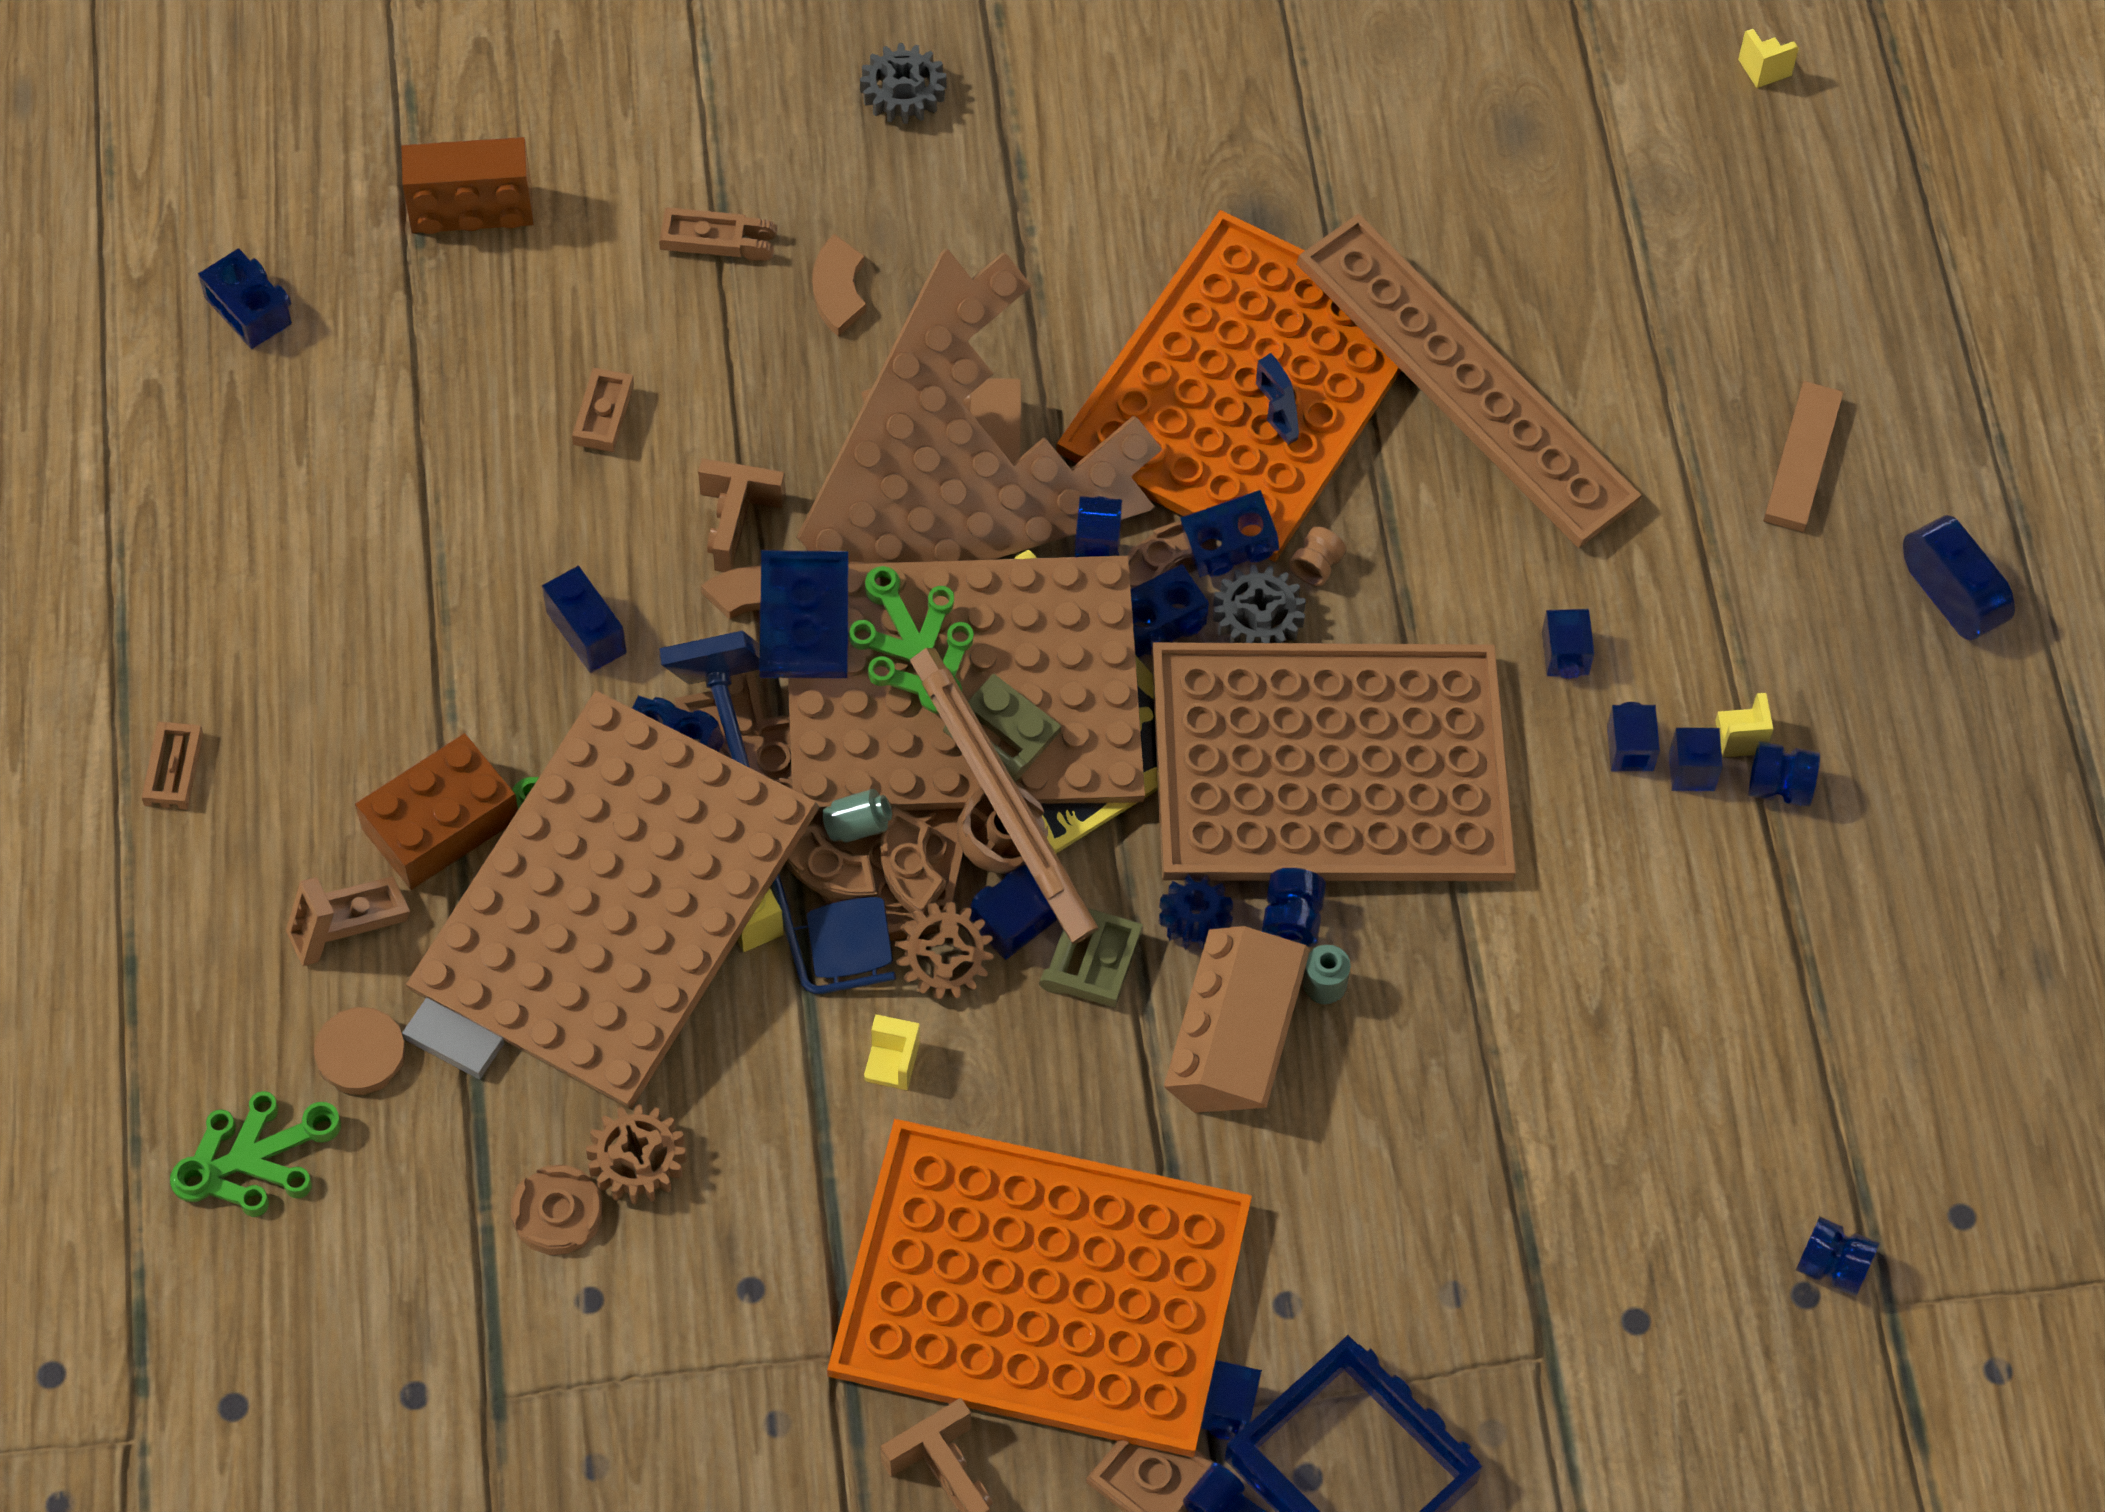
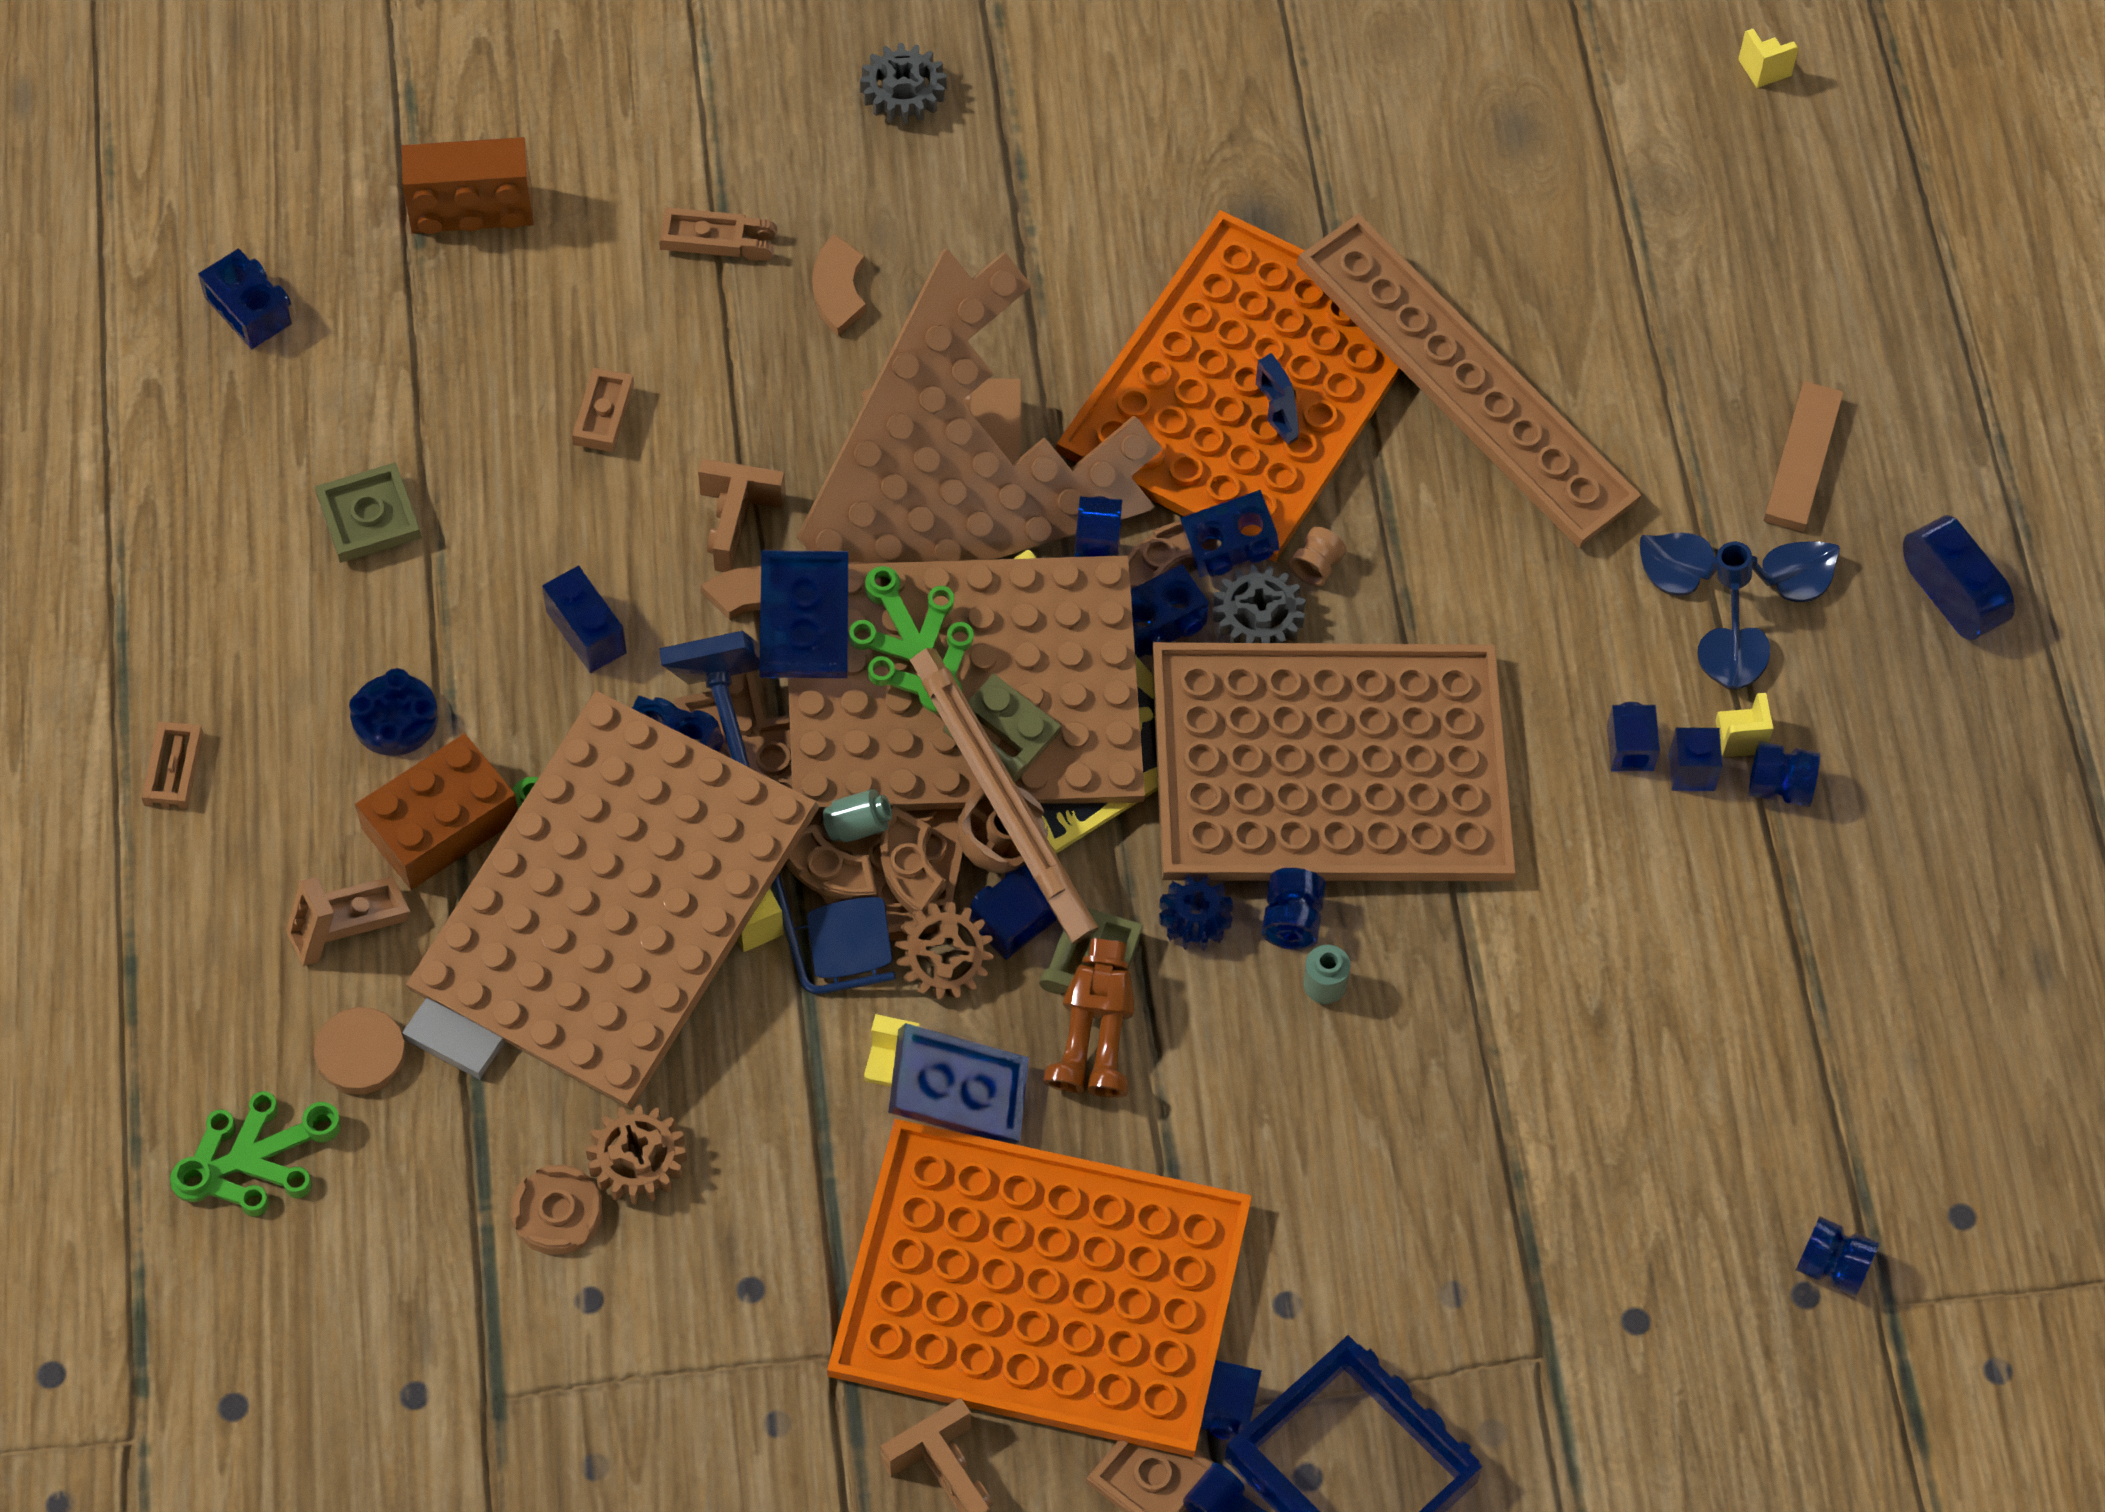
(368, 512): none -> olive plate
(394, 713): none -> clear blue tile
(958, 1084): none -> clear blue plate
(1103, 992): none -> dark orange piece
(1236, 1020): medium nougat slope -> none
(1568, 643): clear blue brick -> none
(1726, 655): none -> dark blue plant

